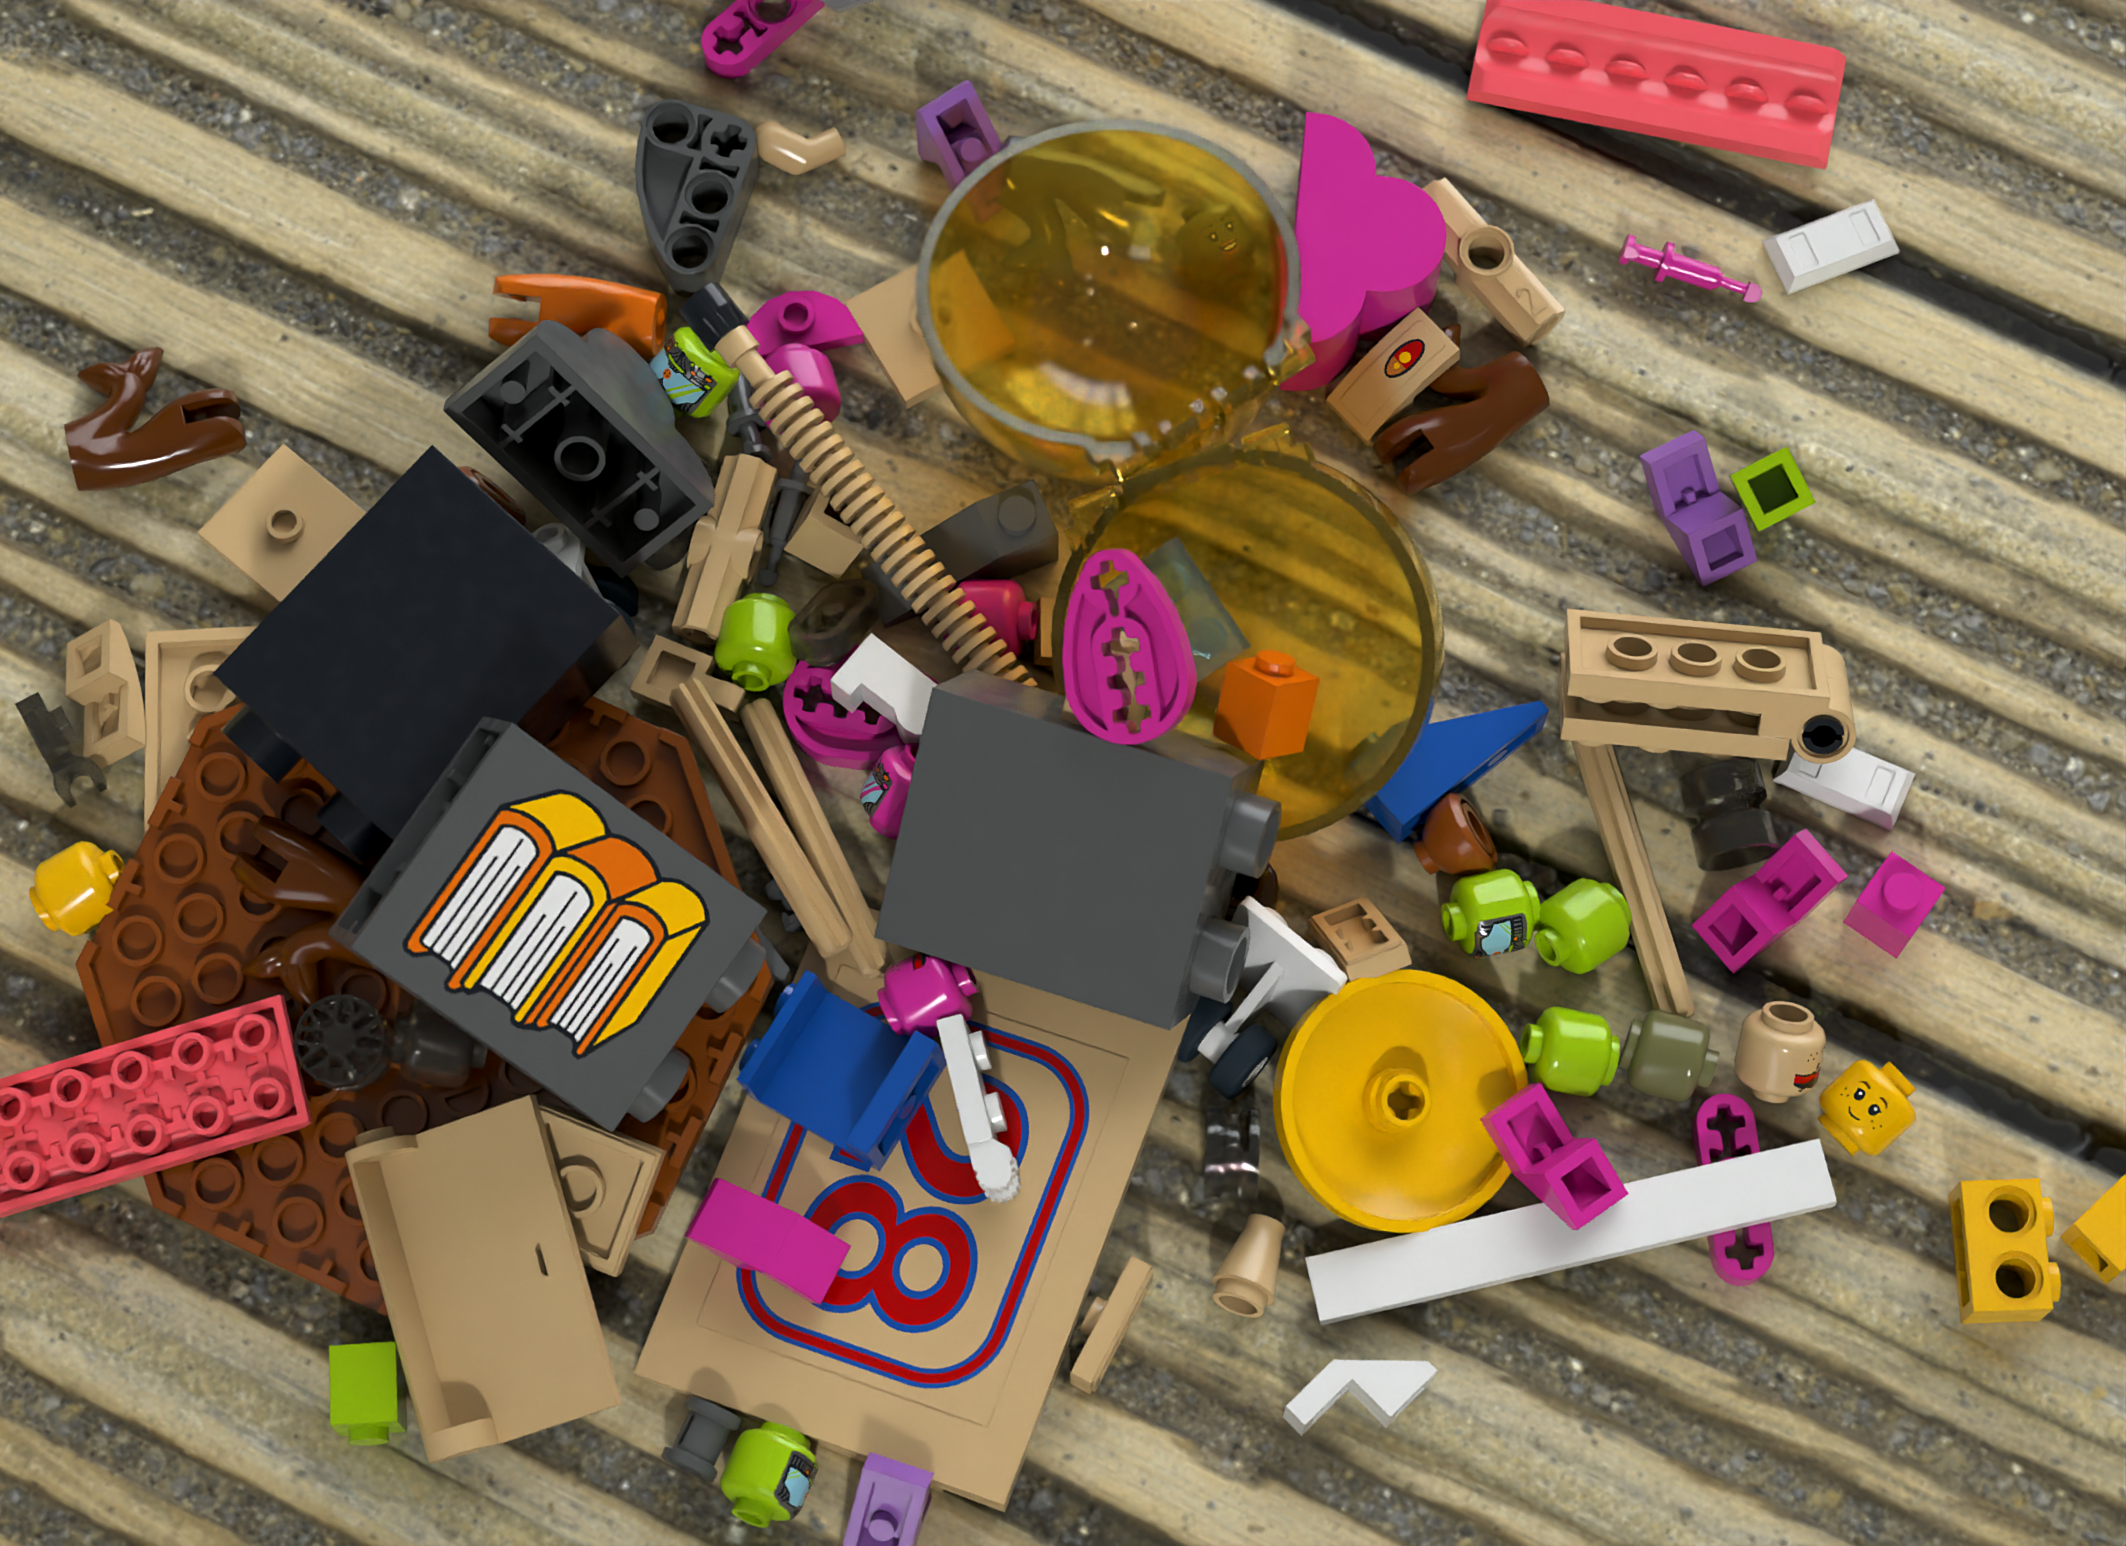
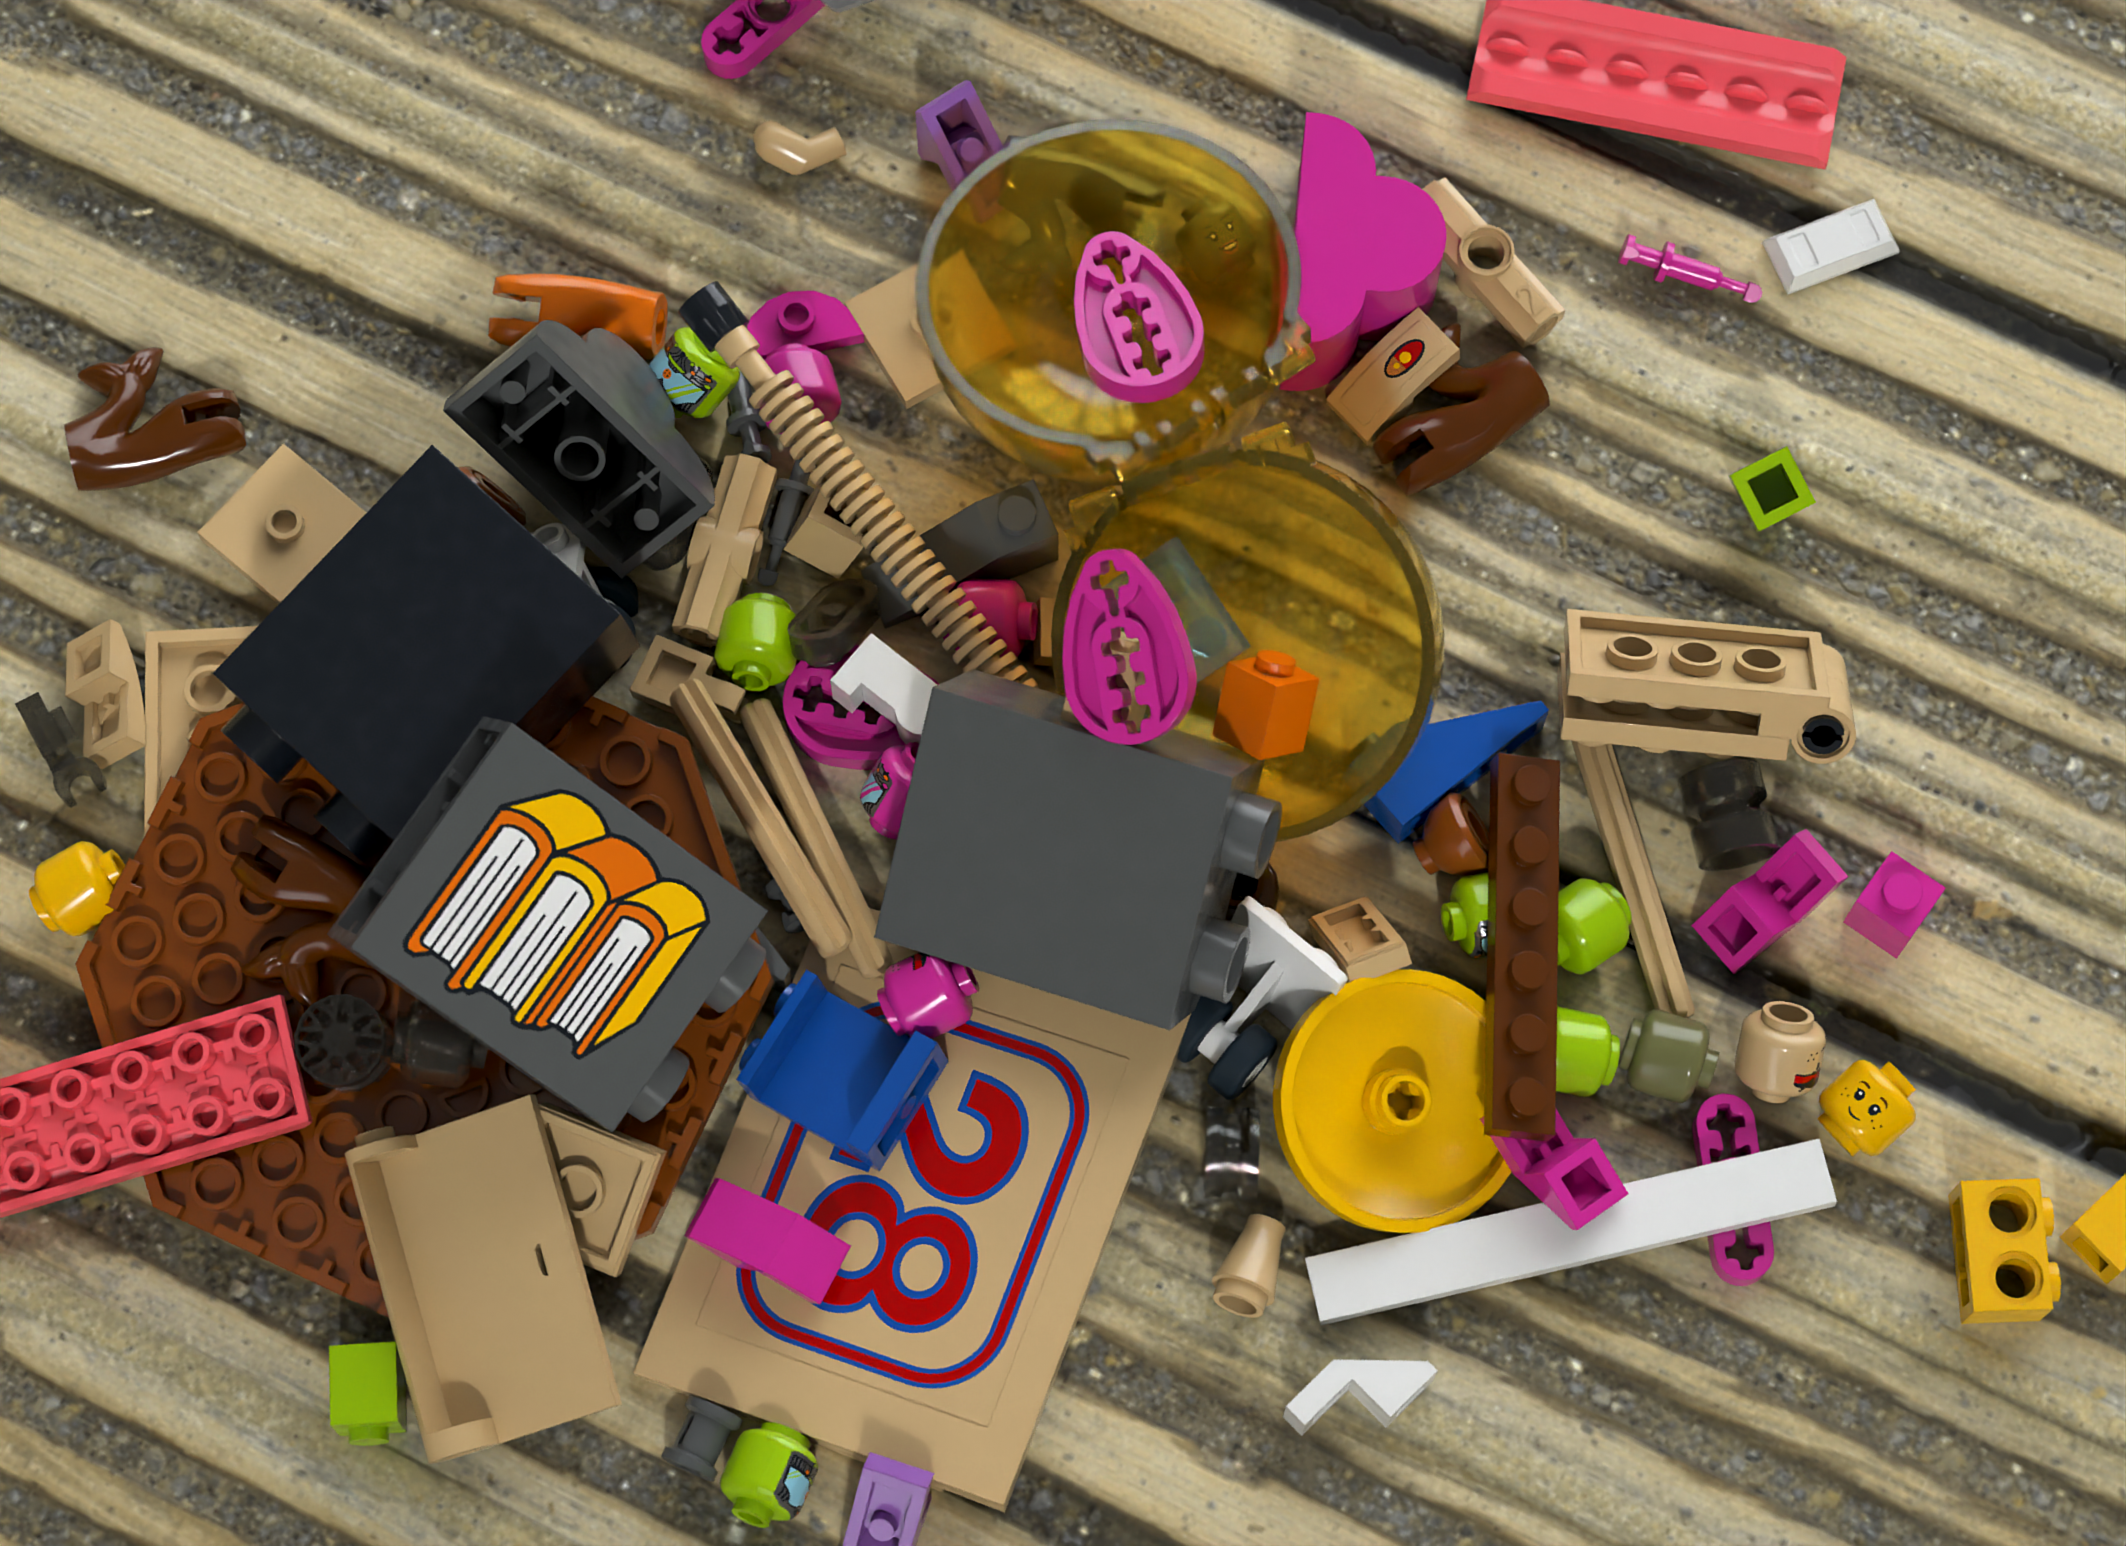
(673, 180): dark grey beam -> none
(979, 1112): white hinge -> none
(1107, 336): none -> dark pink piece
(1108, 1323): tan plate -> none
(1522, 948): none -> reddish brown plate
(1698, 516): medium lavender slope -> none
(1852, 784): white tile -> none

